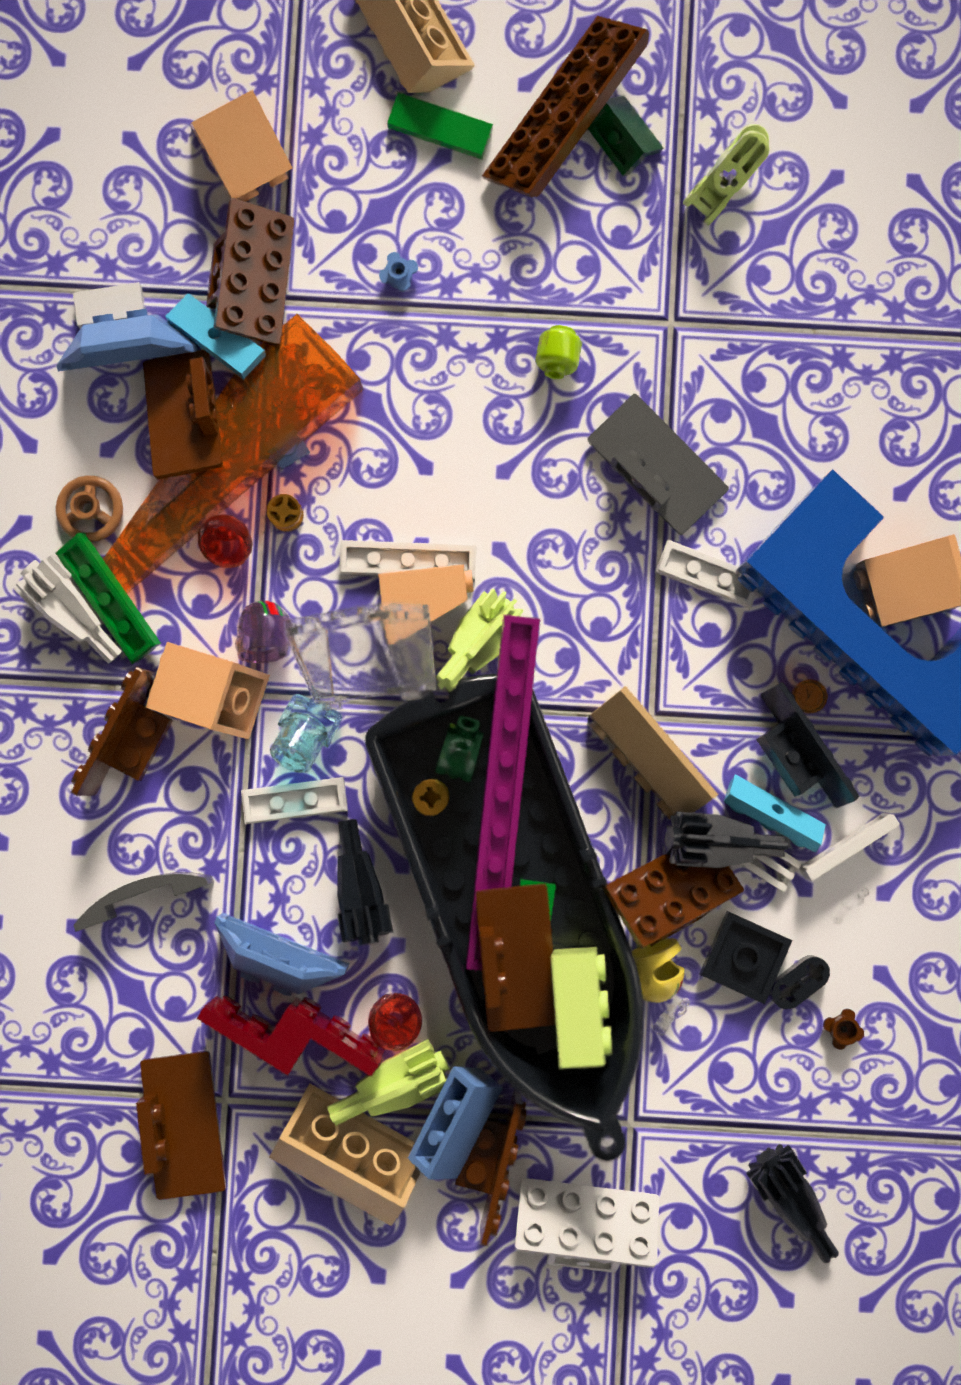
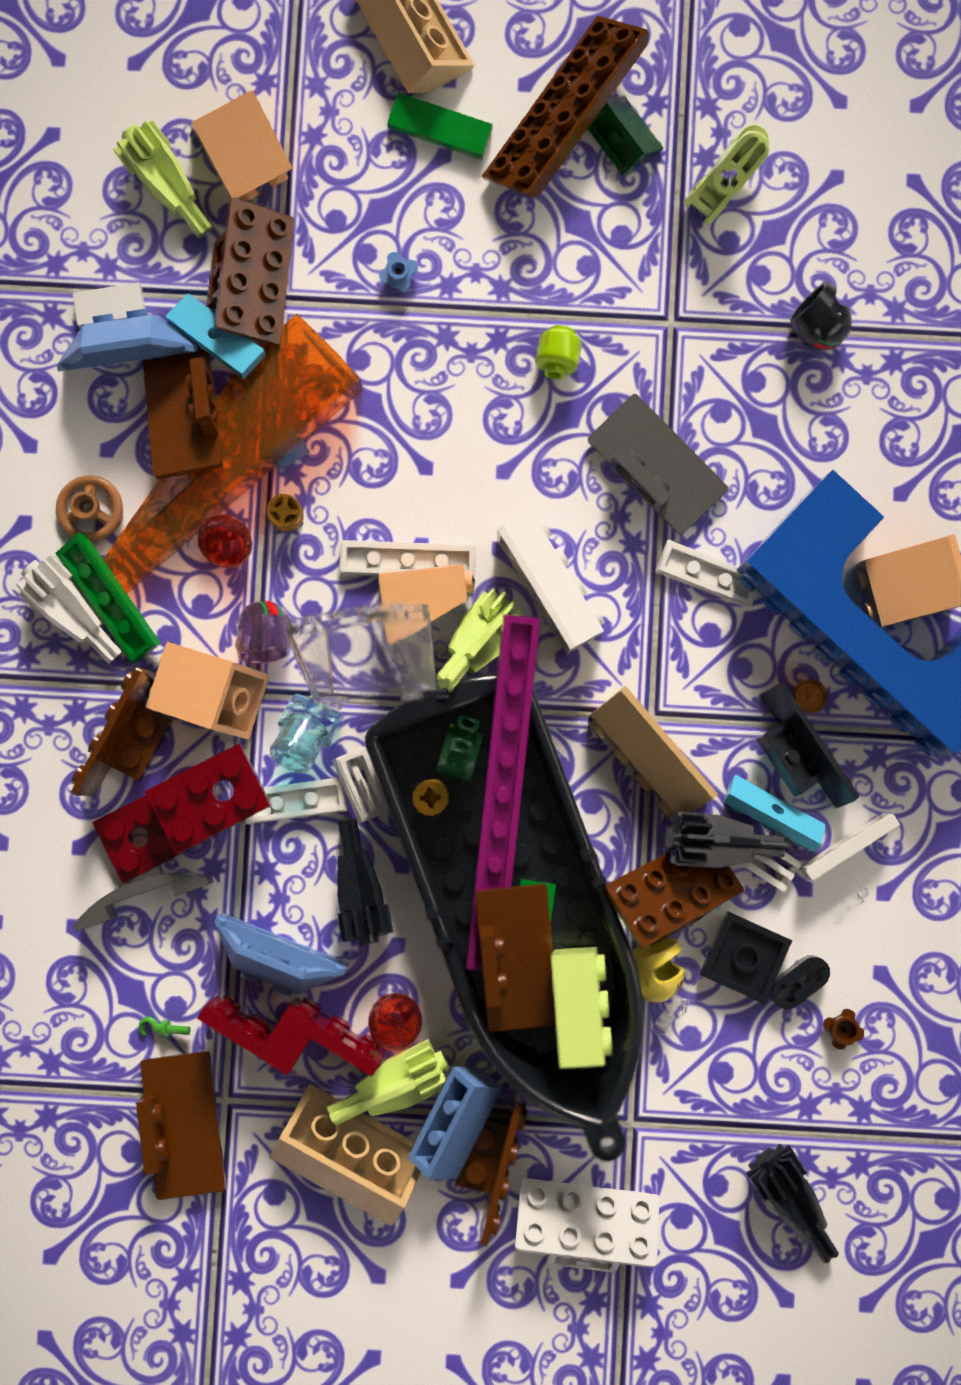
(149, 156): none -> yellowish green piece
(164, 1028): none -> bright green hand
(182, 813): none -> dark red bracket
(350, 789): none -> white tile
(549, 582): none -> white slope
(821, 319): none -> black helmet

